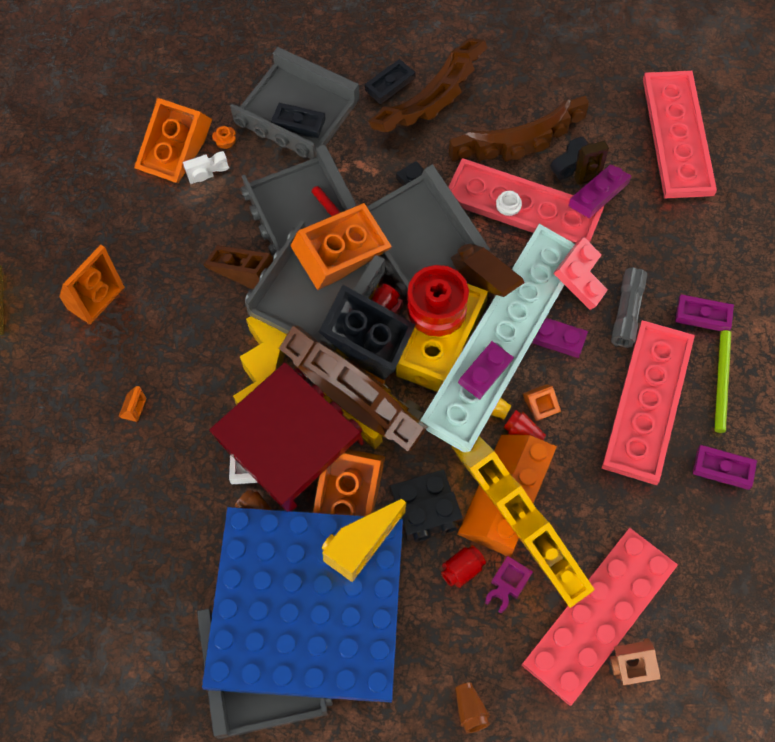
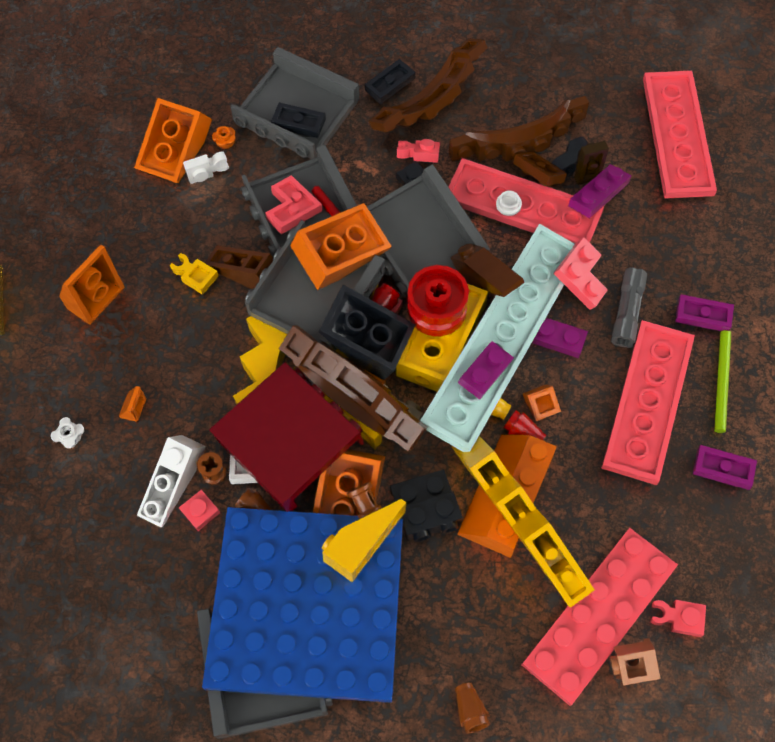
(72, 438): none -> white plate
(170, 478): none -> white slope
(195, 275): none -> yellow plate
(199, 510): none -> coral plate
(206, 463): none -> dark orange bush
(296, 205): none -> coral plate
(364, 500): none -> dark orange bush
(422, 151): none -> coral plate
(463, 566): red brick -> none
(510, 581): magenta plate -> none
(539, 168): none -> reddish brown plate
(684, 617): none -> coral plate

